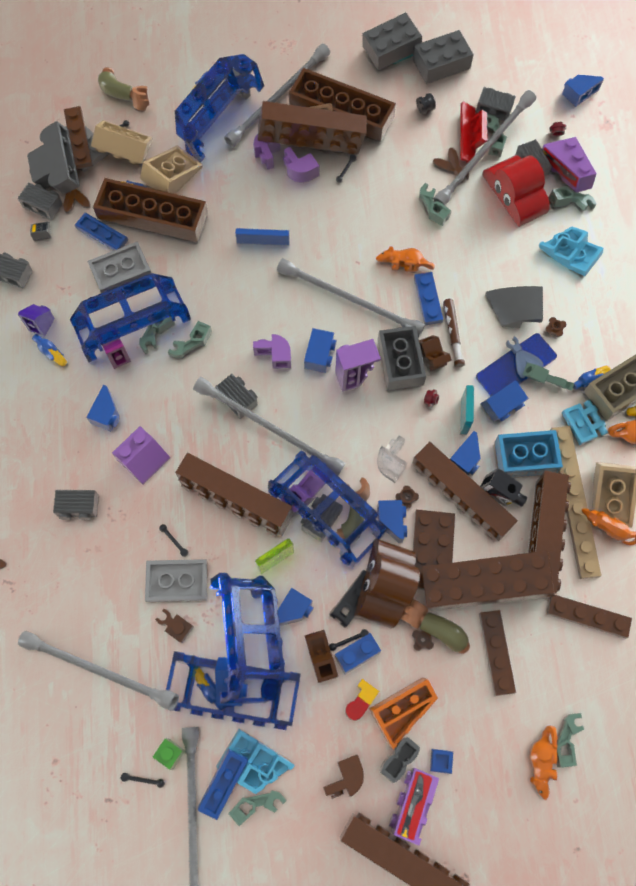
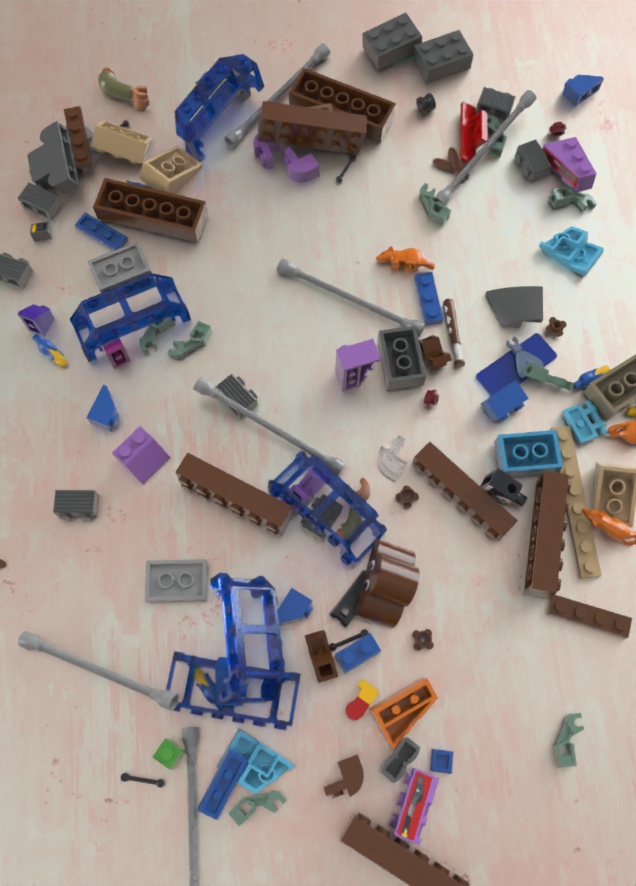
(71, 197): reddish brown piece -> none
(163, 528): black hinge -> none
(177, 627): reddish brown plate -> none
(262, 236): blue tile -> none
(274, 555): clear neon green tile -> none
(278, 348): medium lavender brick -> none
(319, 350): blue brick -> none
(391, 515): blue slope -> none
(433, 539): reddish brown plate -> none
(437, 626): olive piece -> none
(467, 410): teal tile -> none
(468, 455): blue slope -> none
(488, 580): reddish brown brick -> none
(497, 653): reddish brown plate -> none
(519, 187): red brick -> none
(543, 757): orange animal -> none

